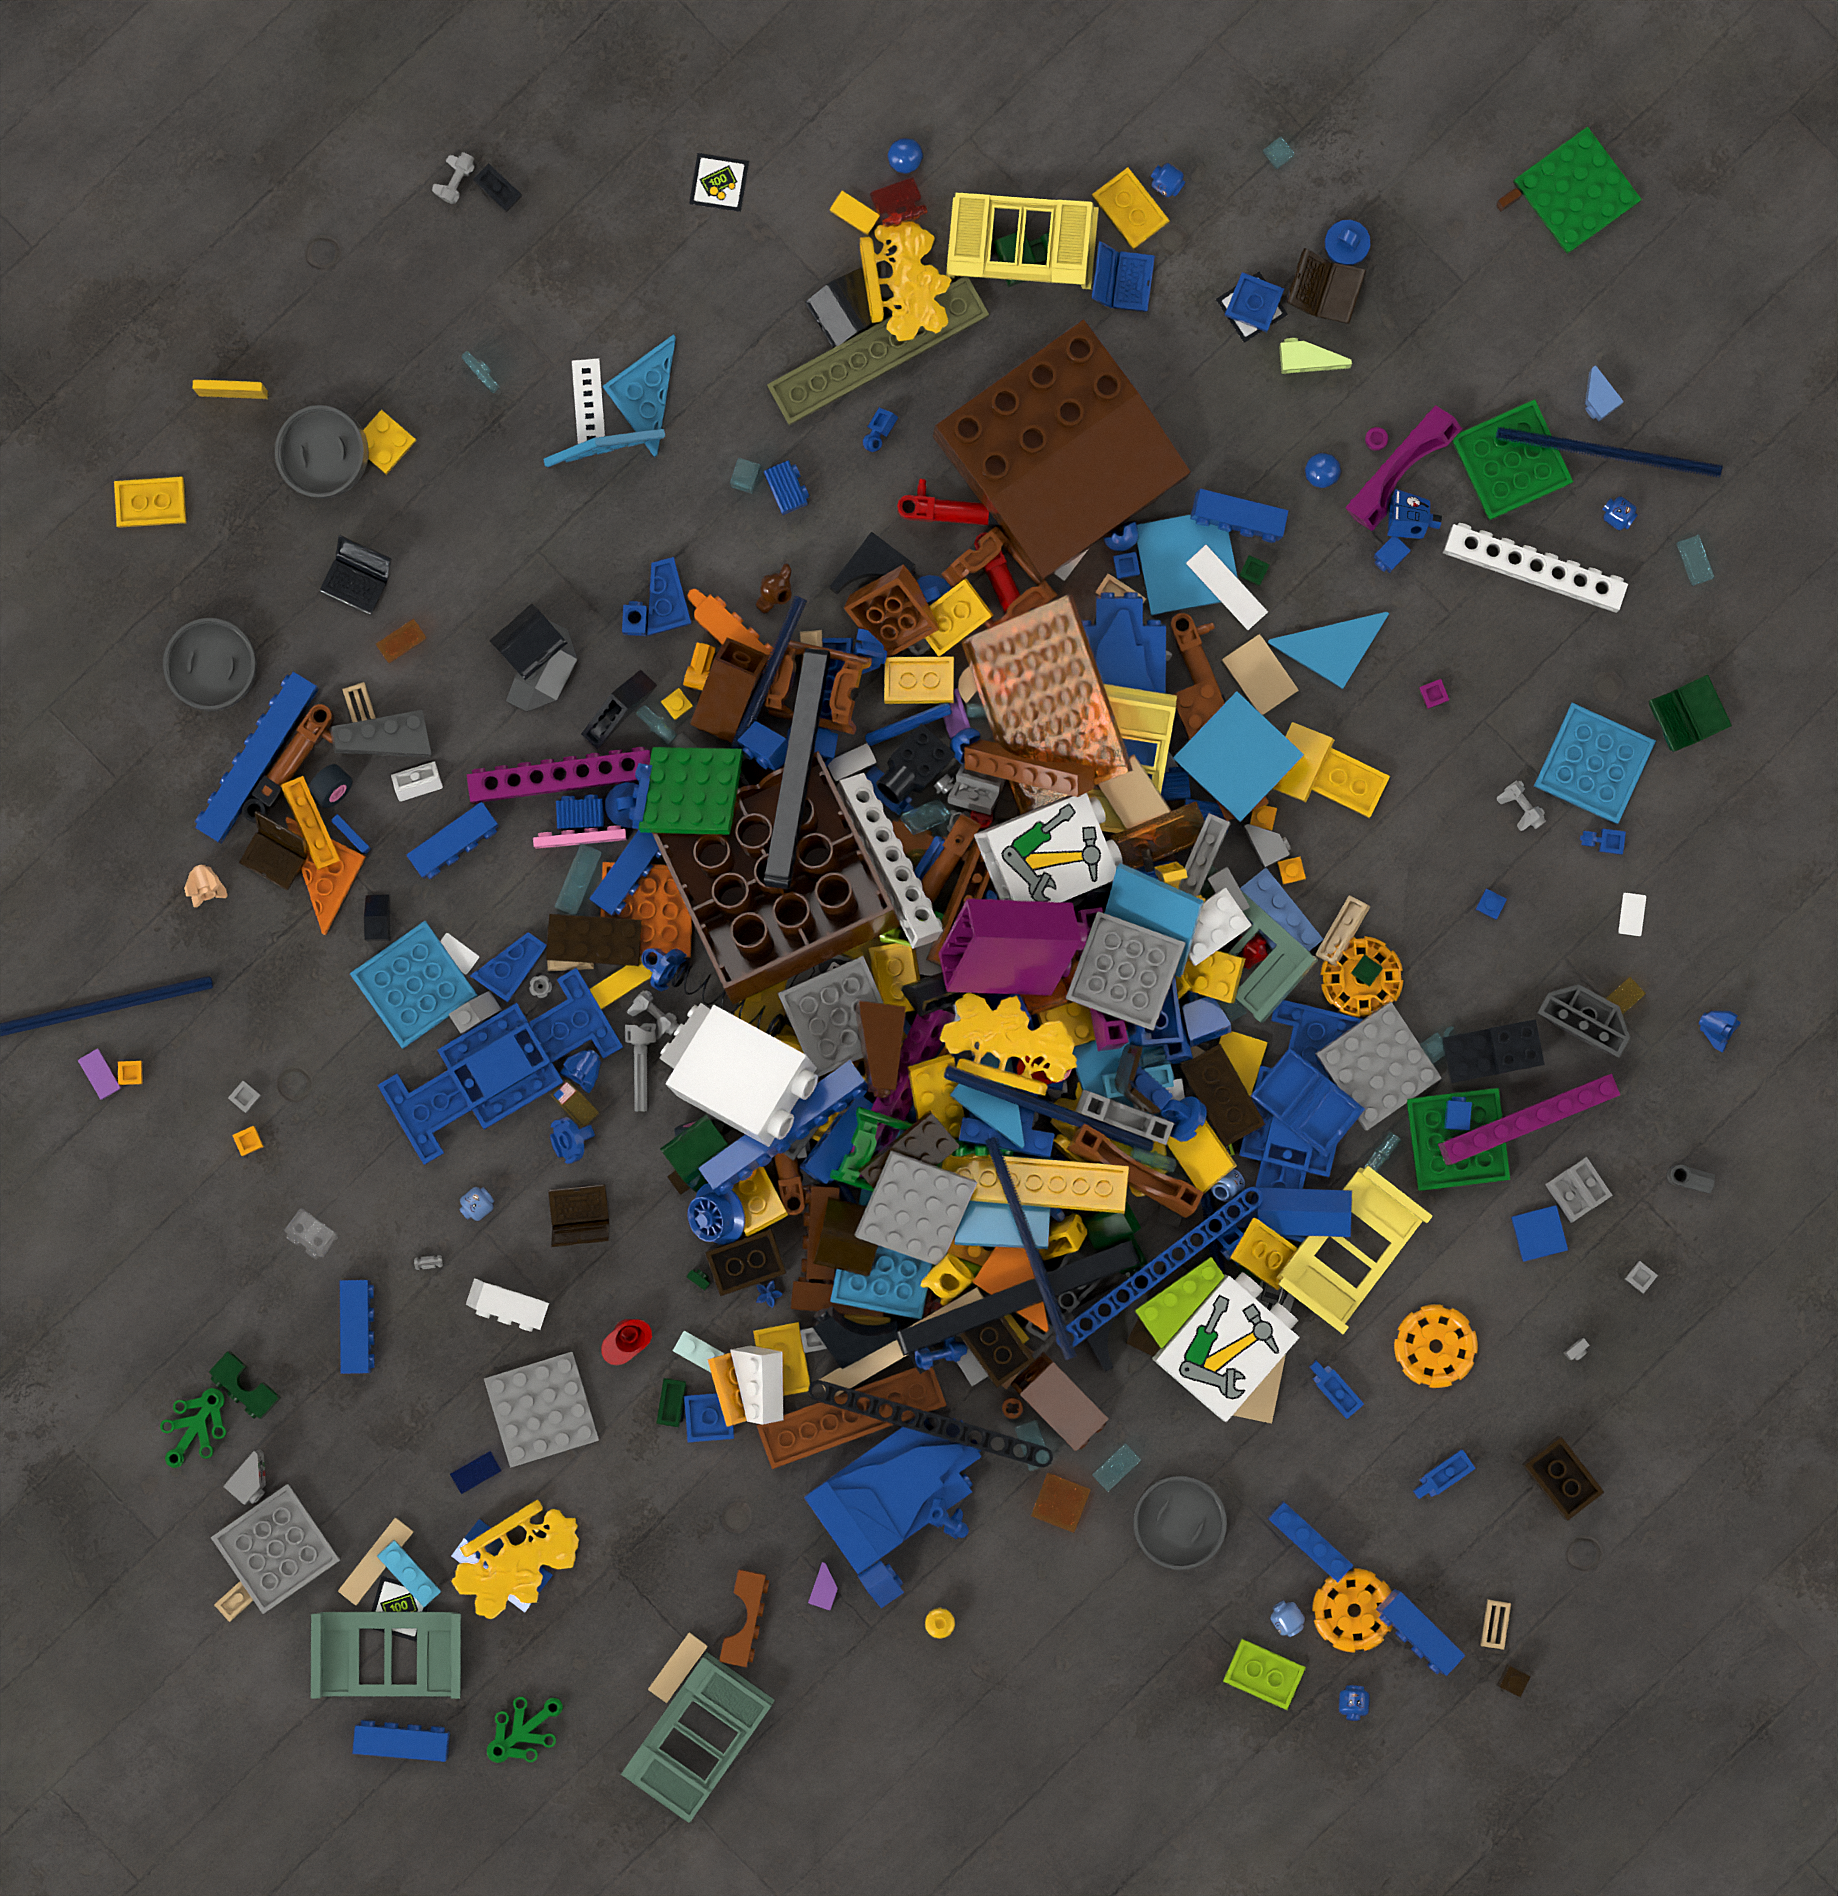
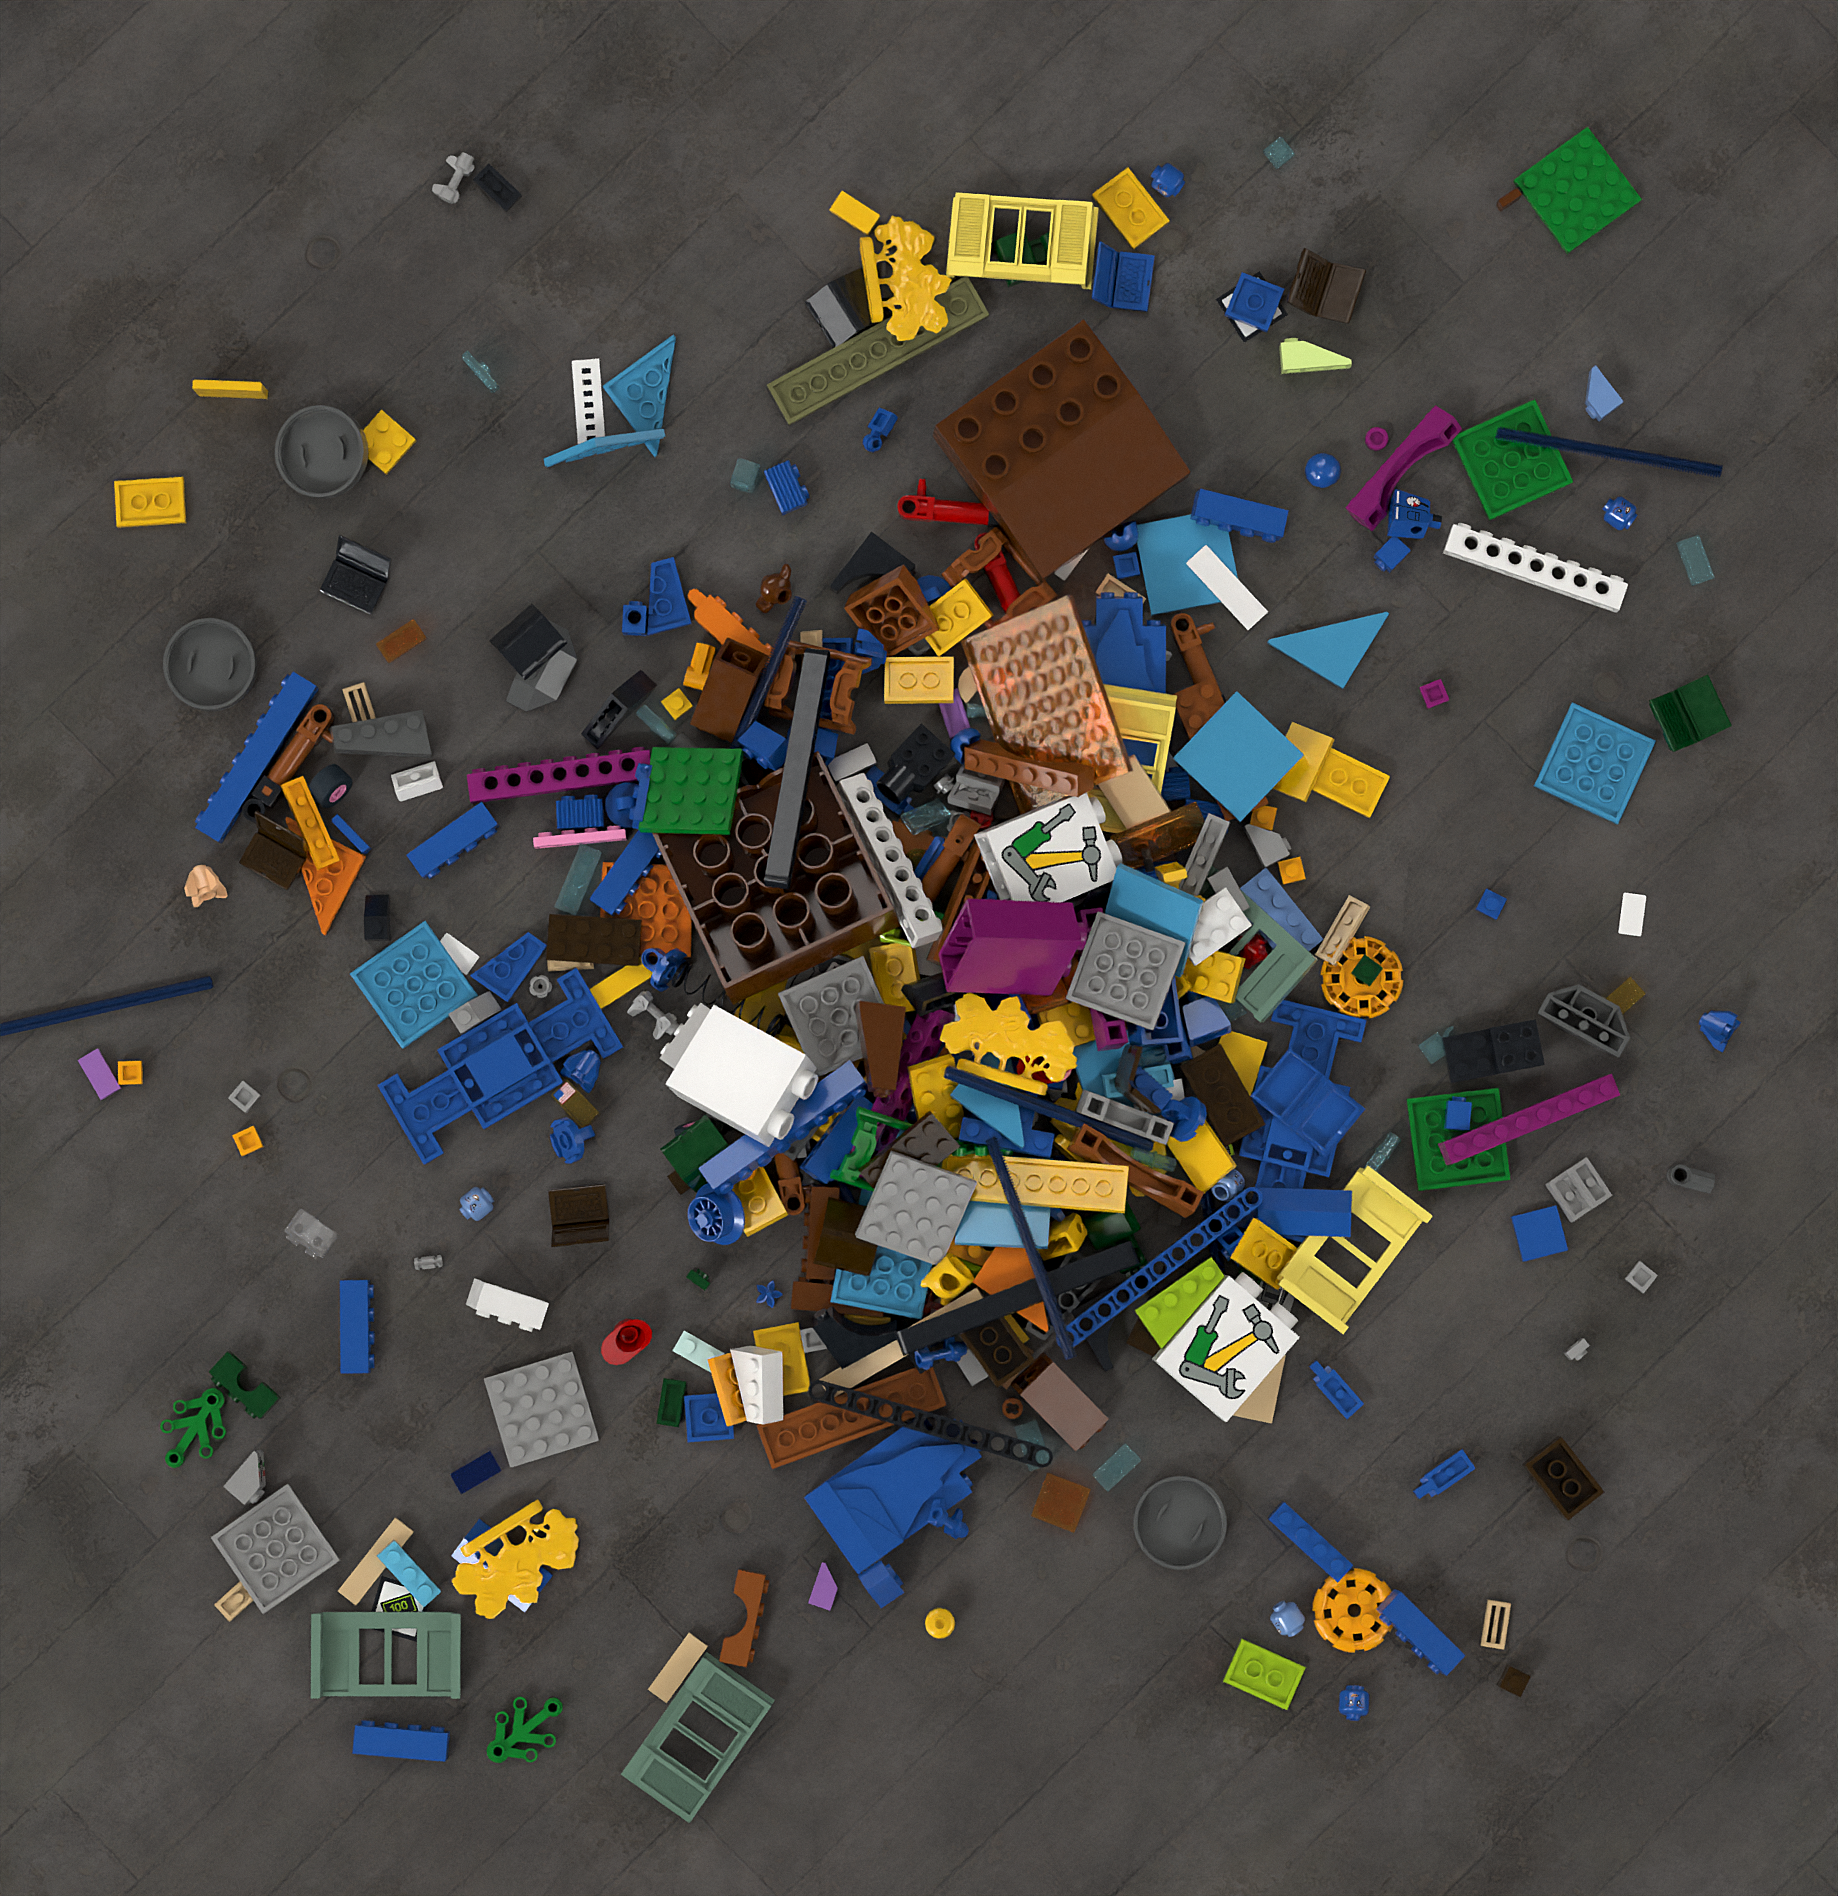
(640, 1038): light grey piece -> none
(719, 182): sticker -> none
(746, 1262): dark brown brick -> none
(896, 196): clear red plate -> none
(905, 155): blue hair -> none
(908, 724): blue axle -> none
(1254, 570): dark green plate -> none
(1260, 675): tan tile -> none
(1347, 242): blue tile -> none
(1378, 1064): light grey plate -> none
(1449, 1350): light orange plate -> none
(1532, 816): light grey piece -> none
(1610, 840): blue plate -> none

